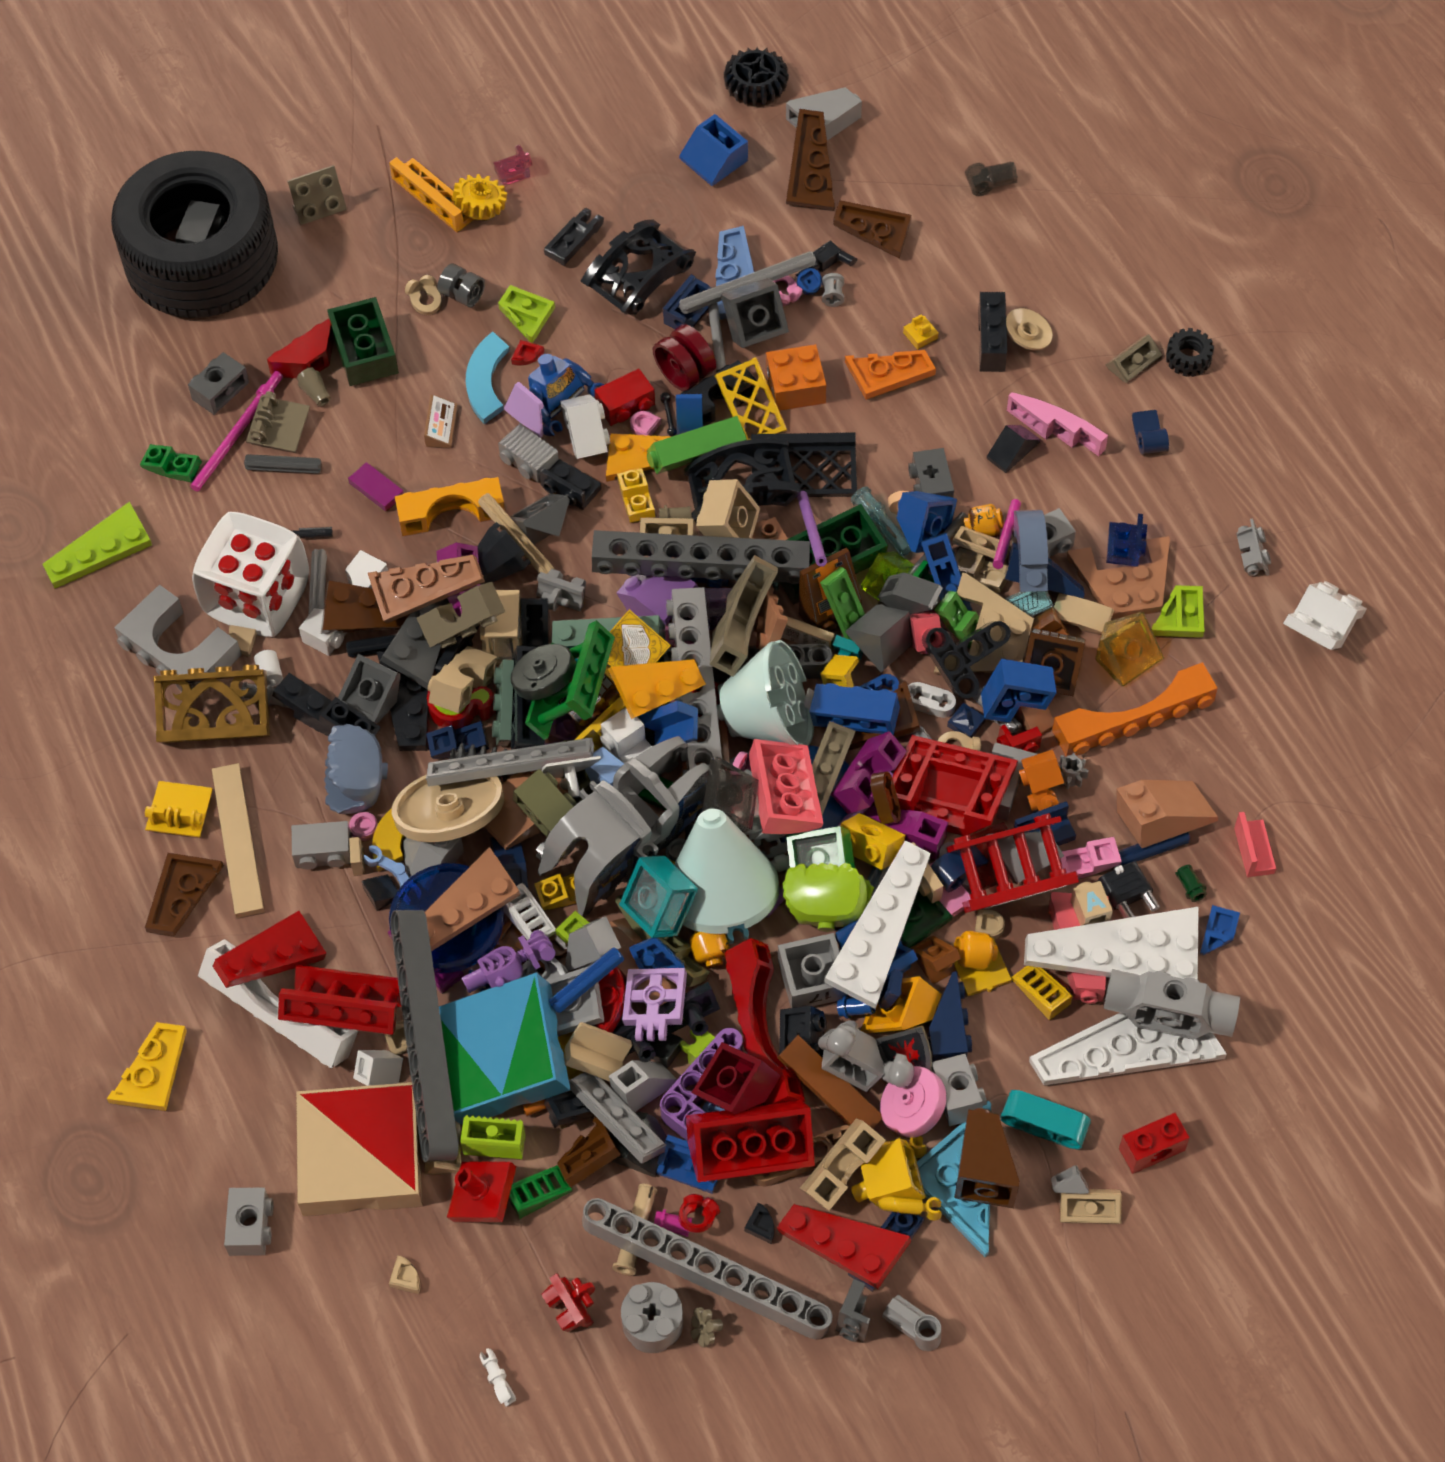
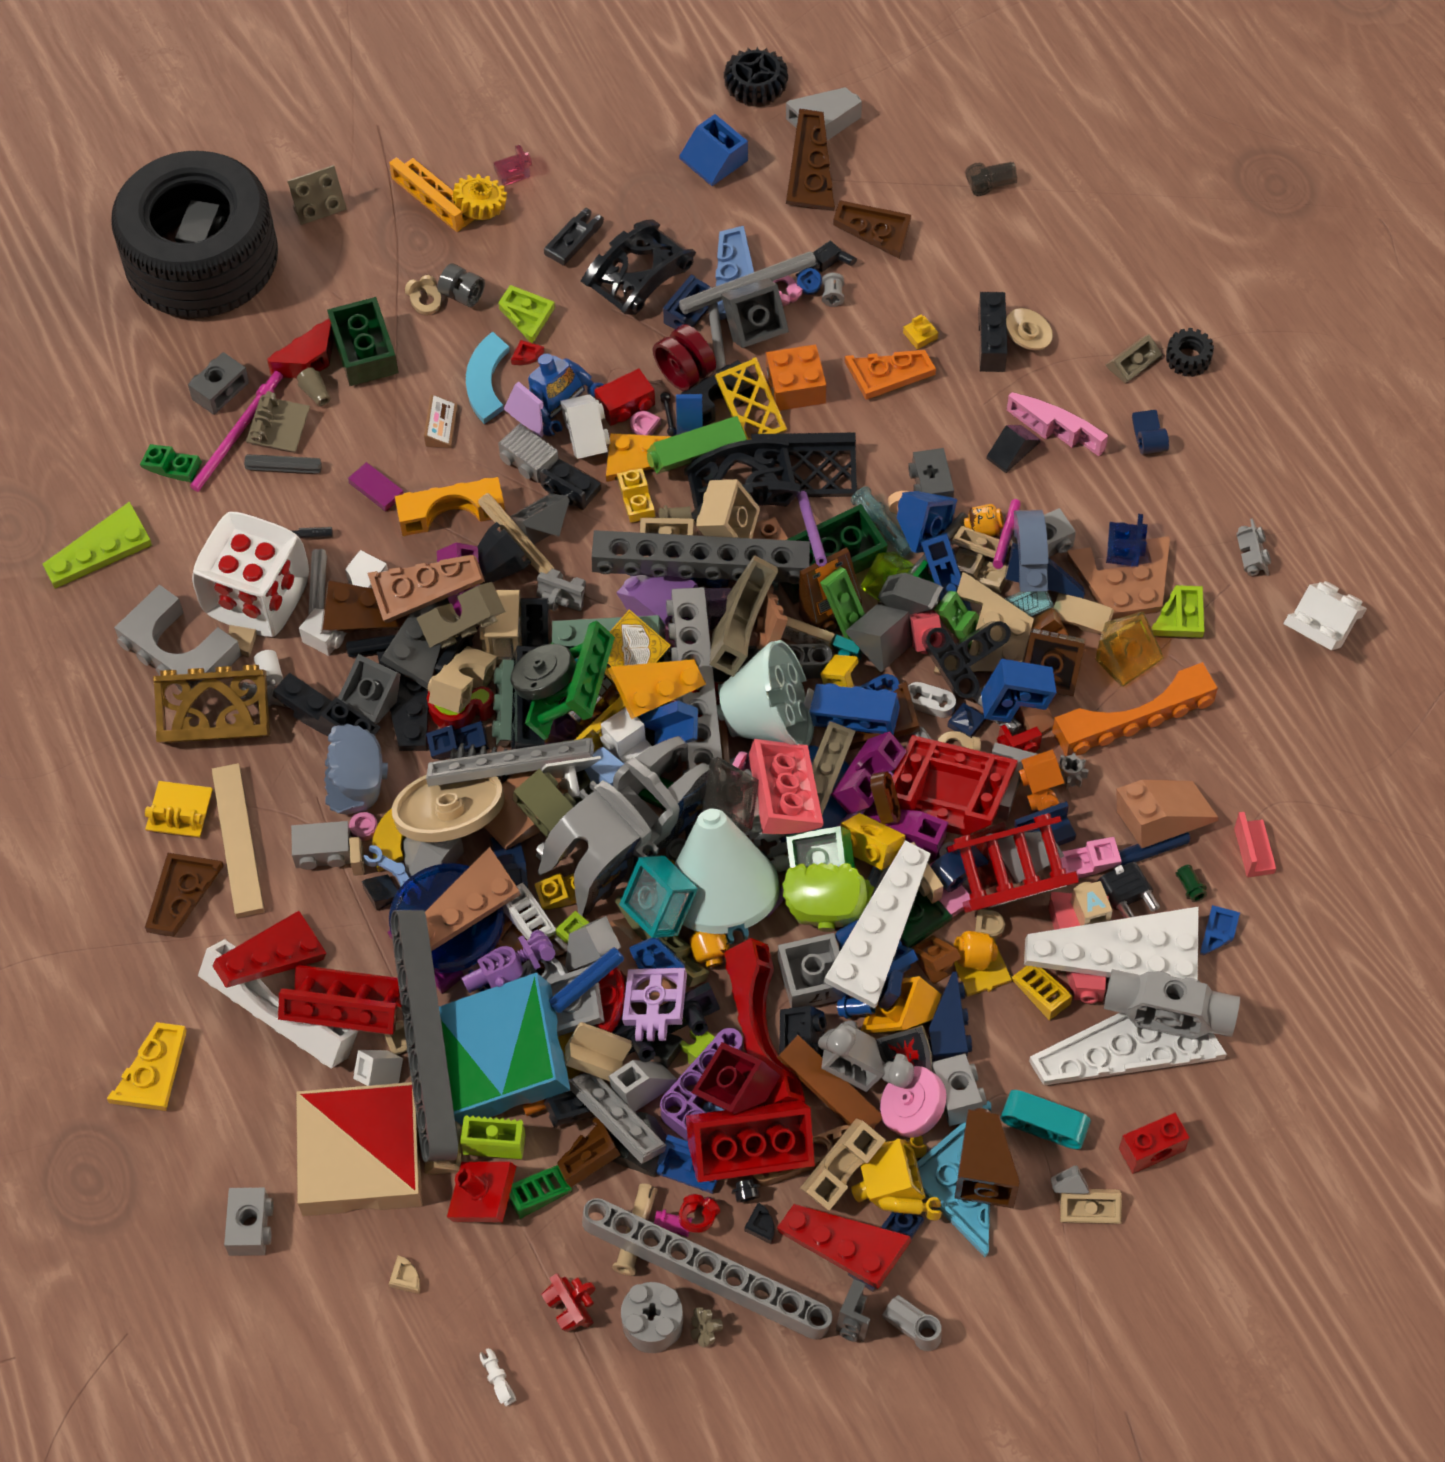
(746, 1191): none -> black plate

